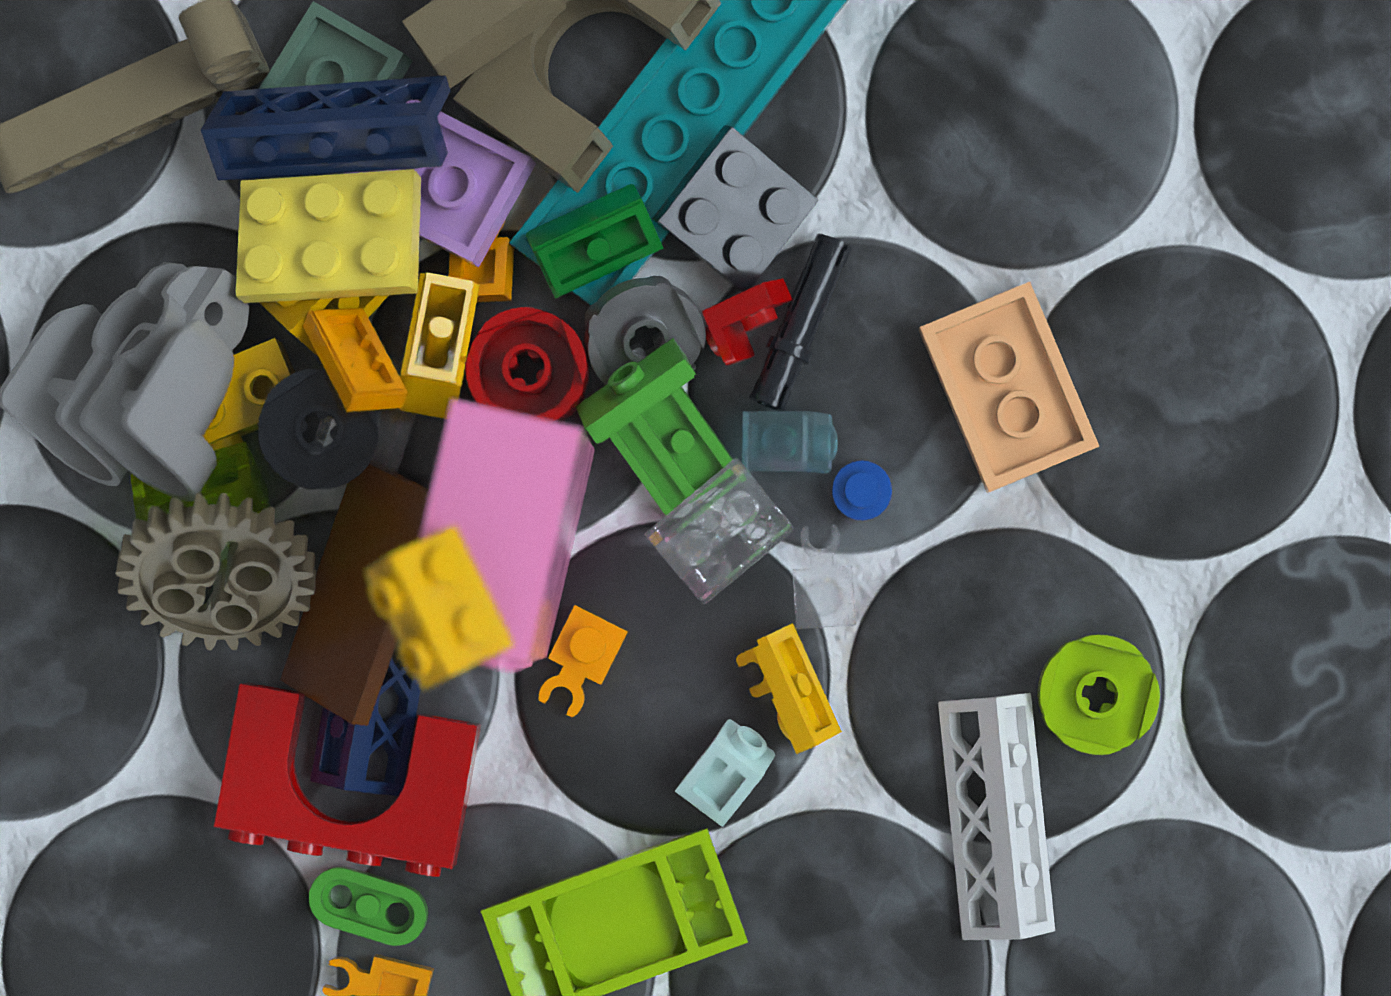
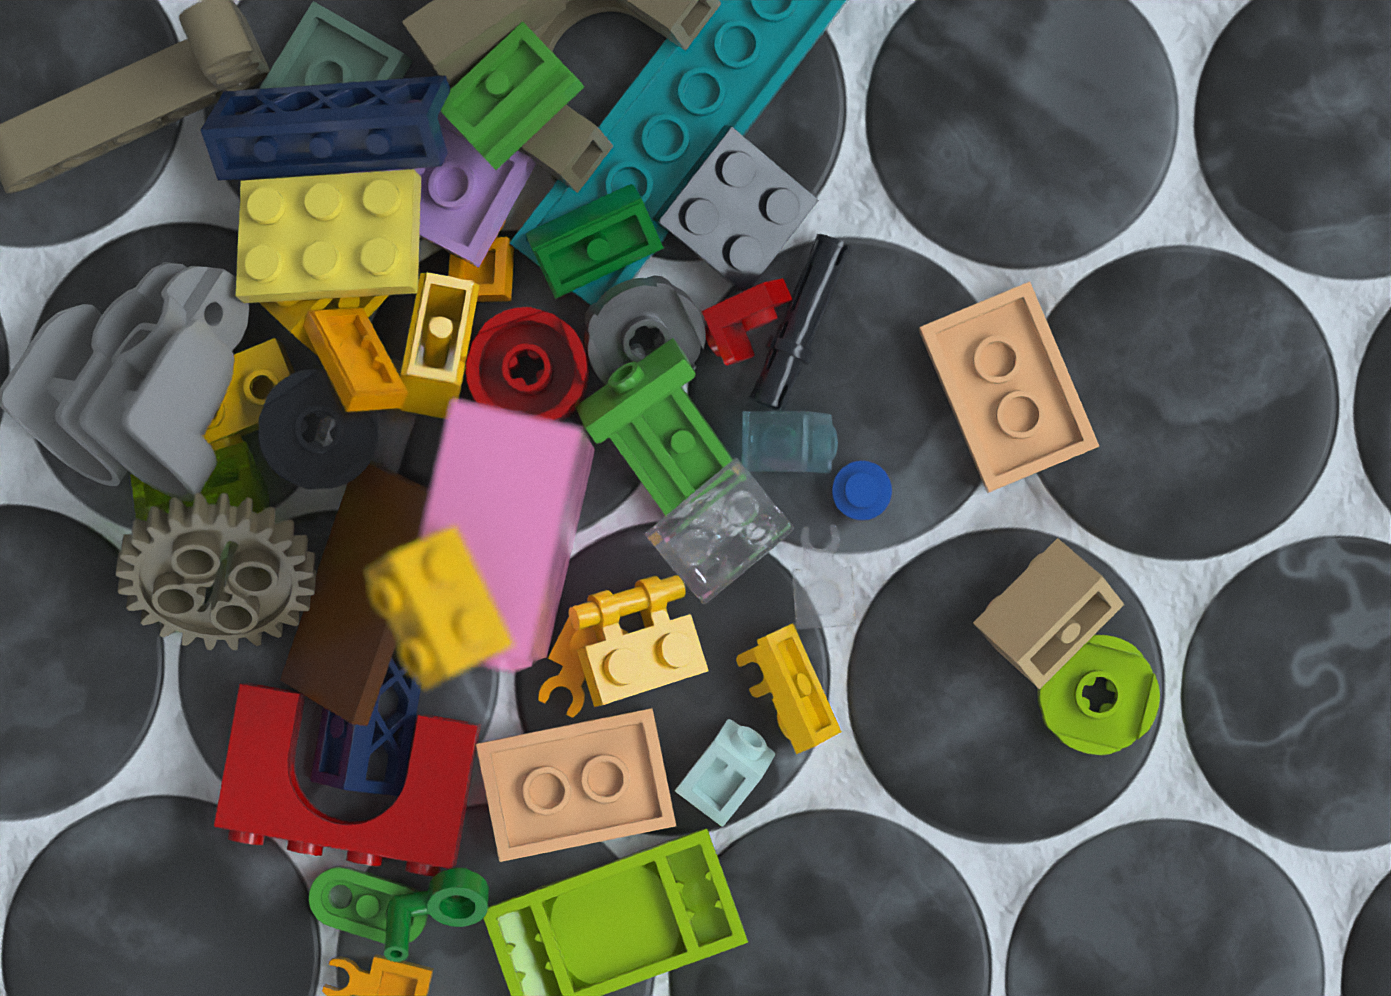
(453, 898): none -> green plate
(510, 95): none -> bright green plate
(576, 784): none -> light nougat plate
(641, 659): none -> yellow plate
(1007, 817): white fence -> none
(1048, 613): none -> tan brick

